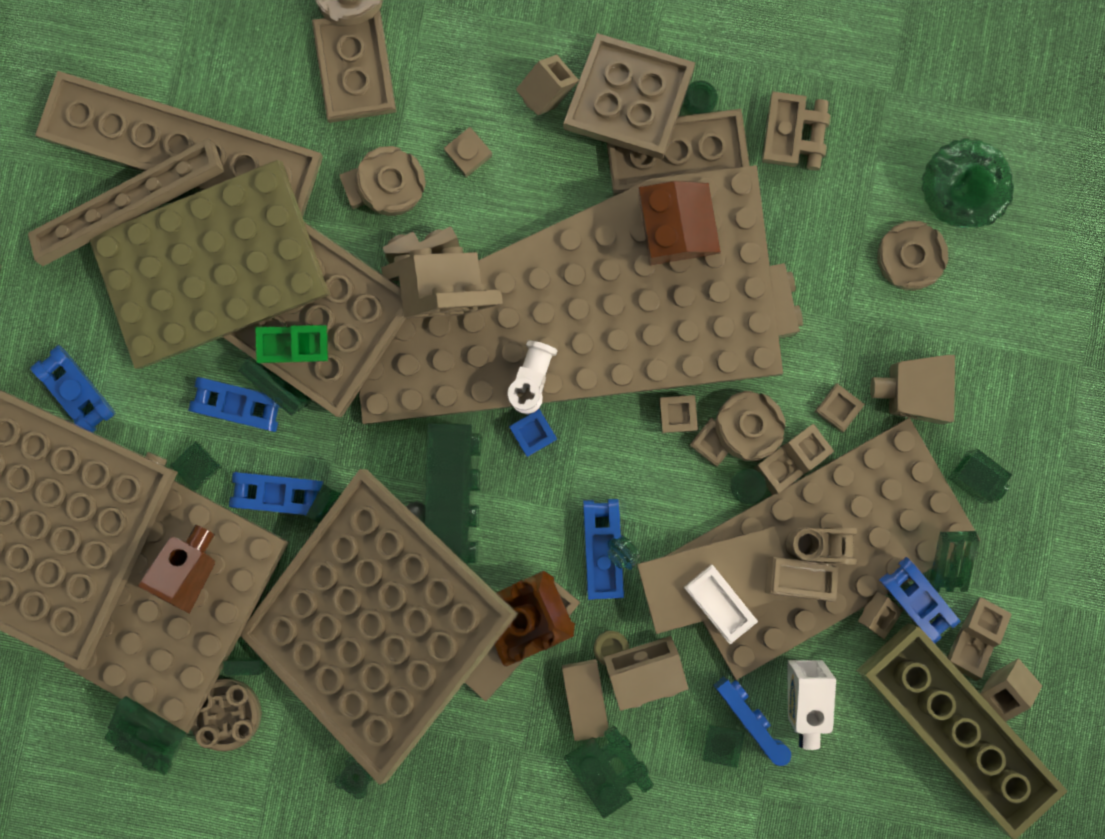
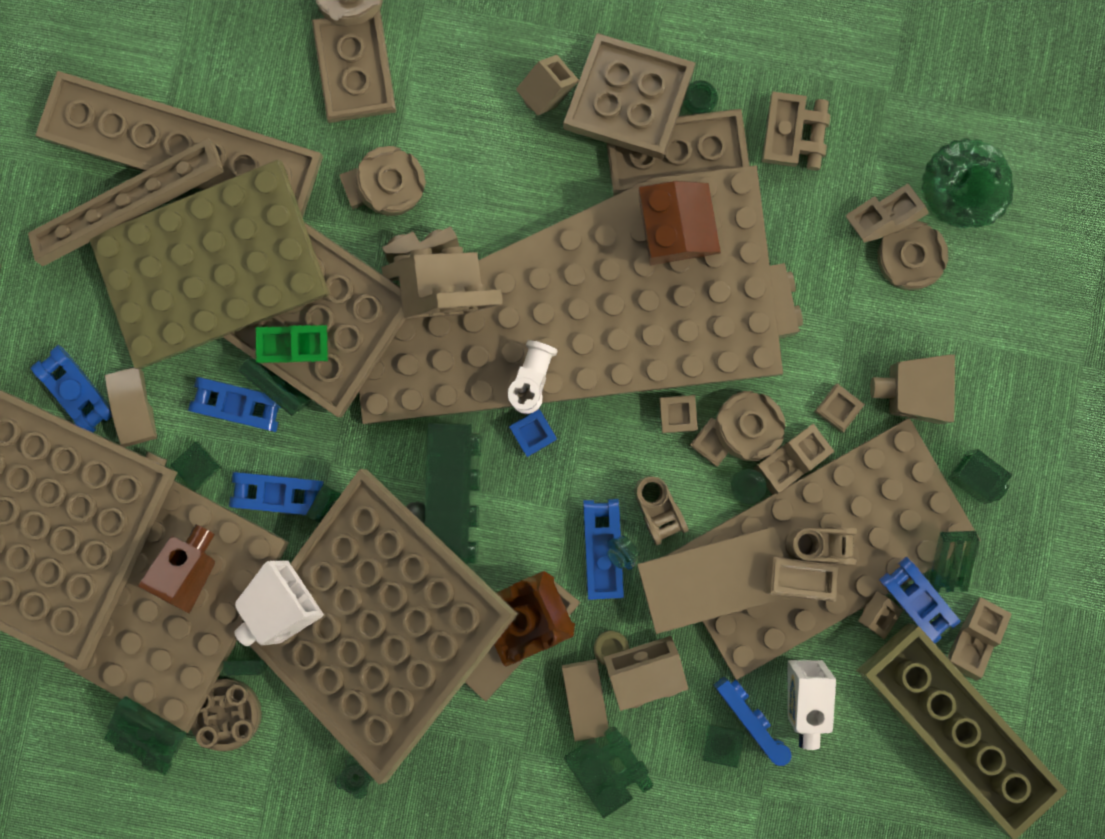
(130, 407): none -> dark tan slope
(275, 606): none -> white torso
(468, 152): dark tan plate -> none
(660, 511): none -> dark tan piece
(720, 604): white tile -> none
(879, 219): none -> dark tan slope
(1011, 690): dark tan brick -> none

